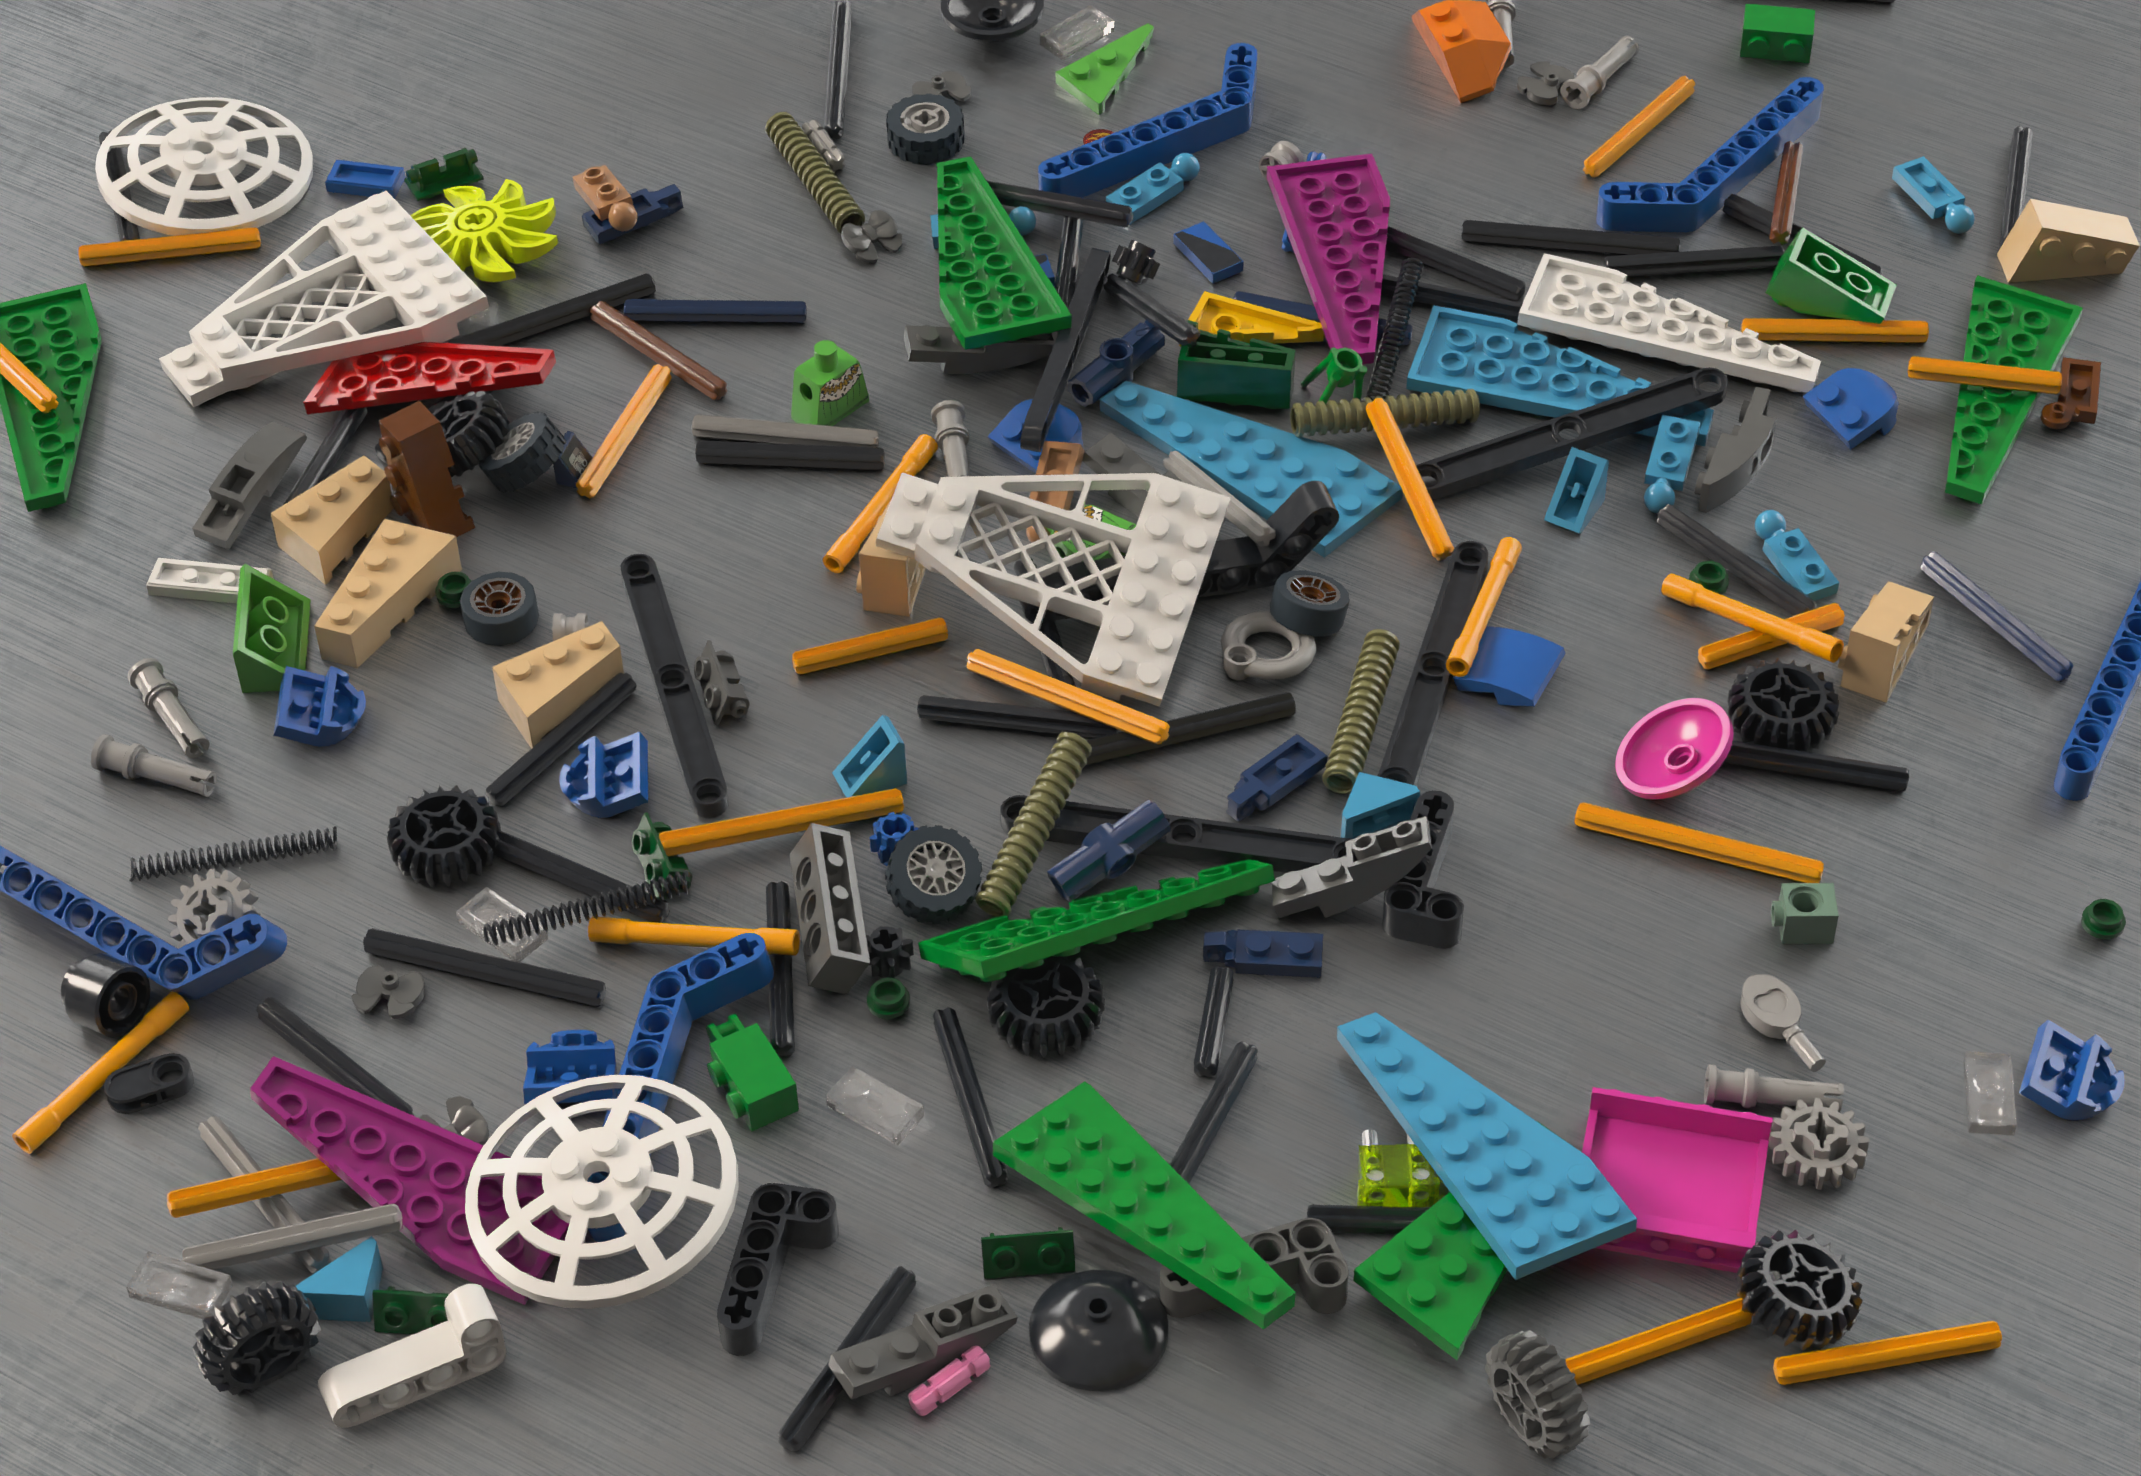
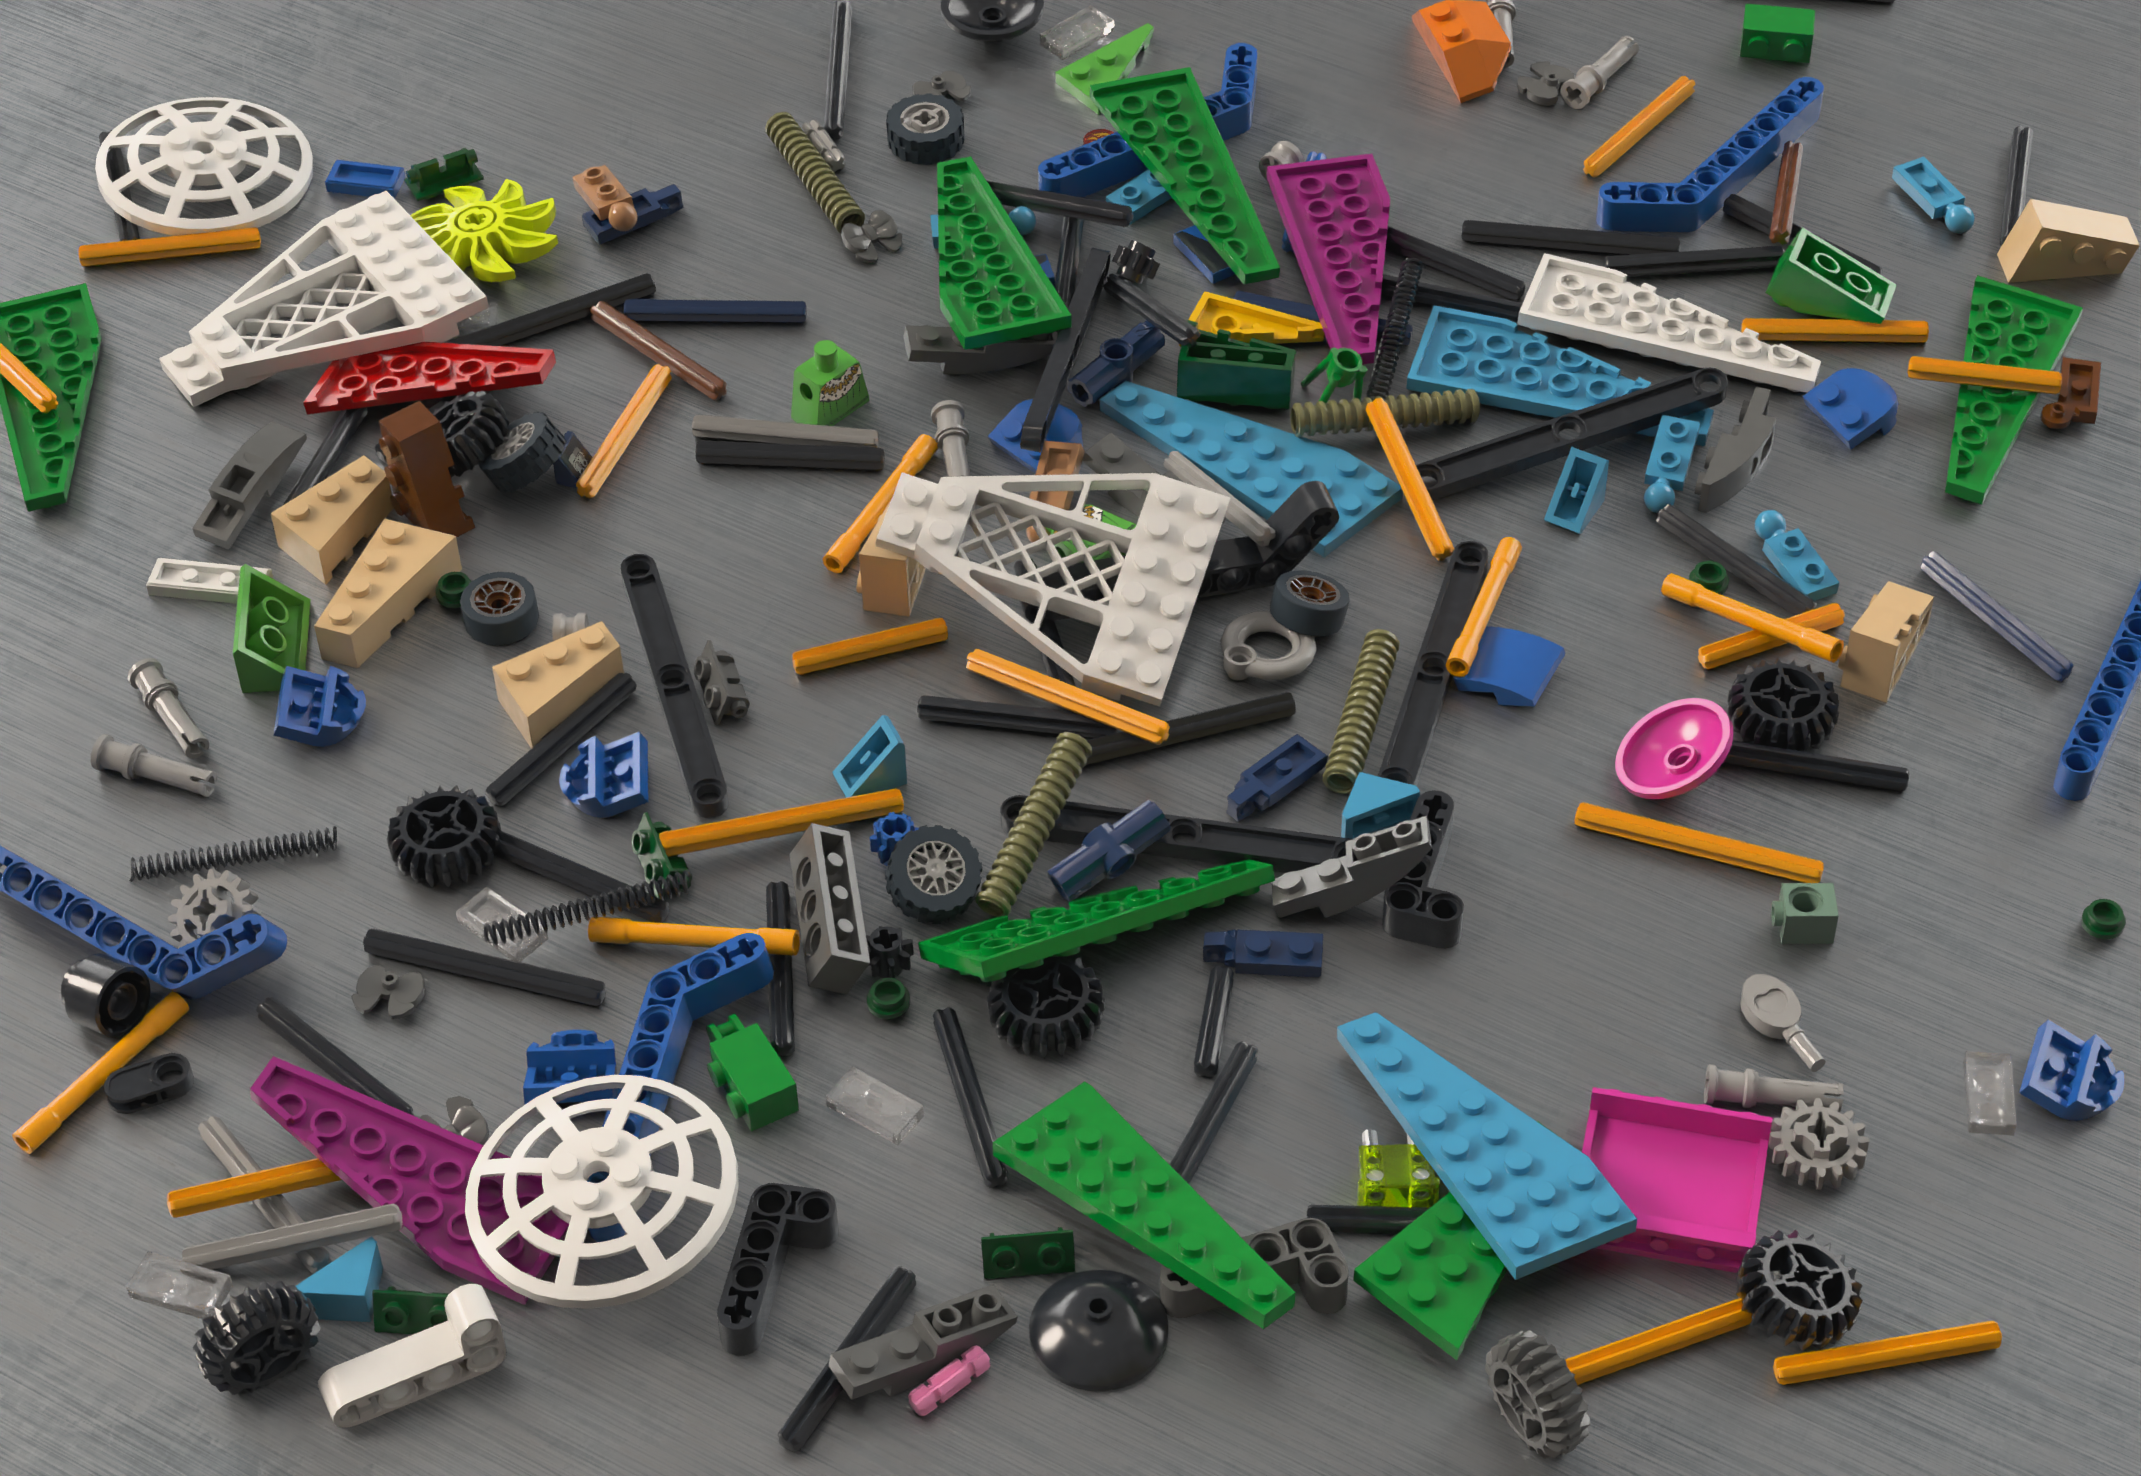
(1181, 146): none -> green wing

